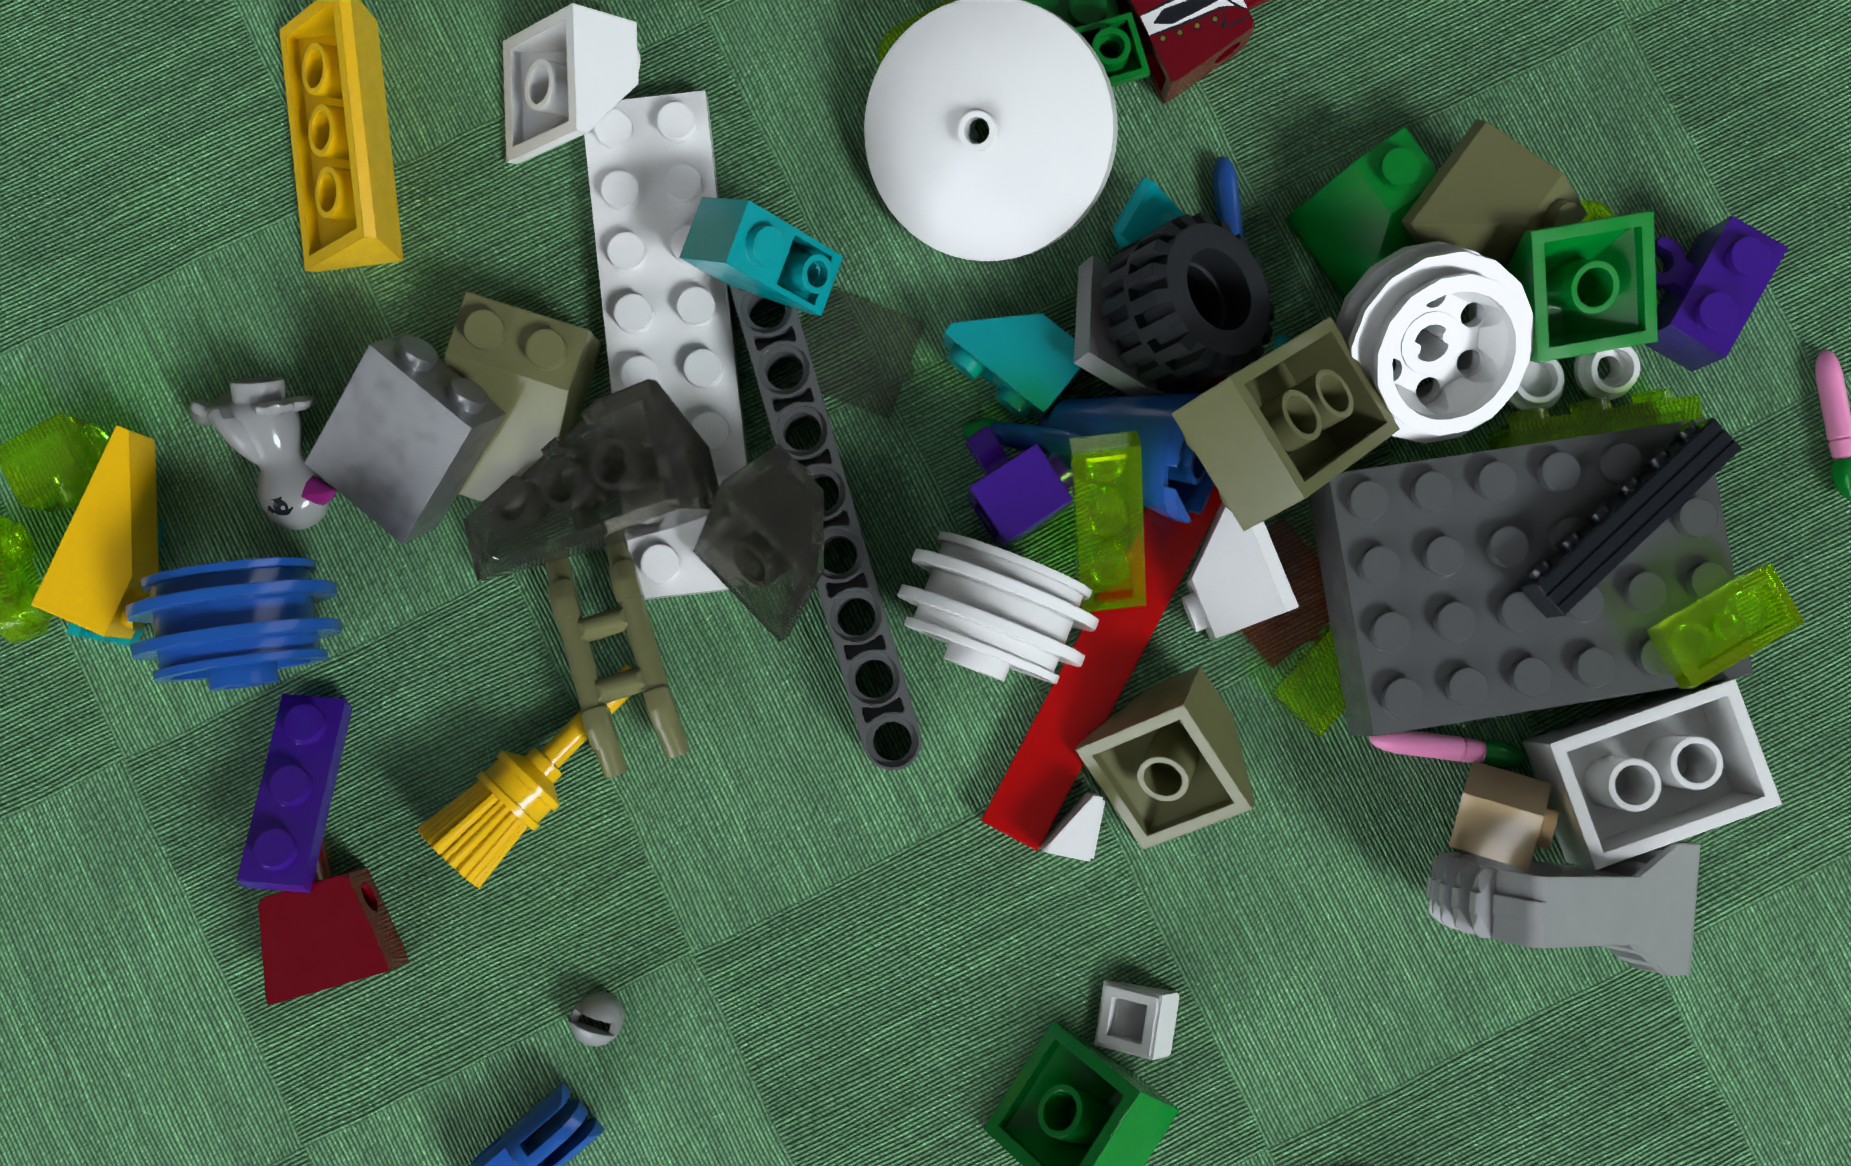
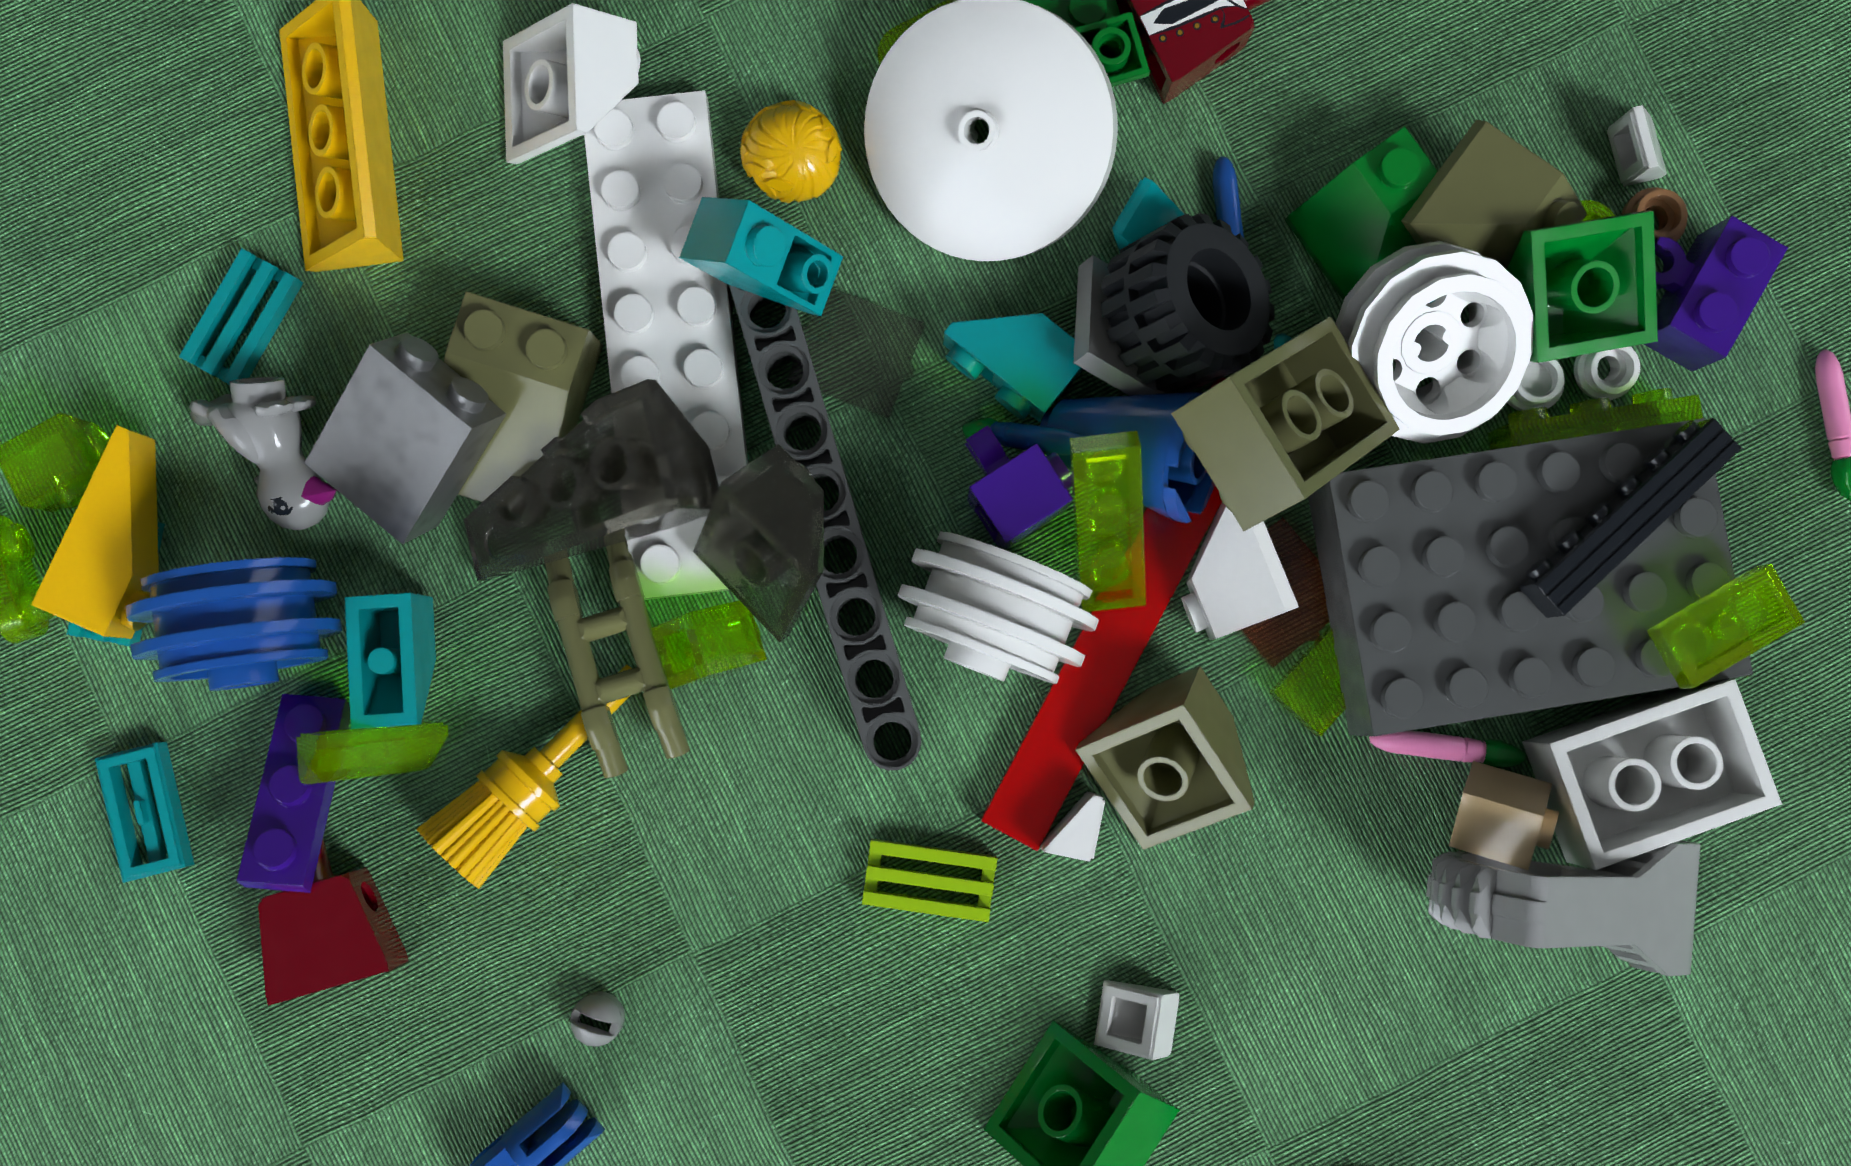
(168, 807): none -> teal tile
(223, 305): none -> teal tile
(368, 751): none -> clear neon green slope
(389, 658): none -> teal slope
(708, 643): none -> clear neon green brick
(791, 151): none -> yellow hair
(982, 887): none -> lime tile
(1636, 147): none -> white slope
(1667, 207): none -> medium nougat plate

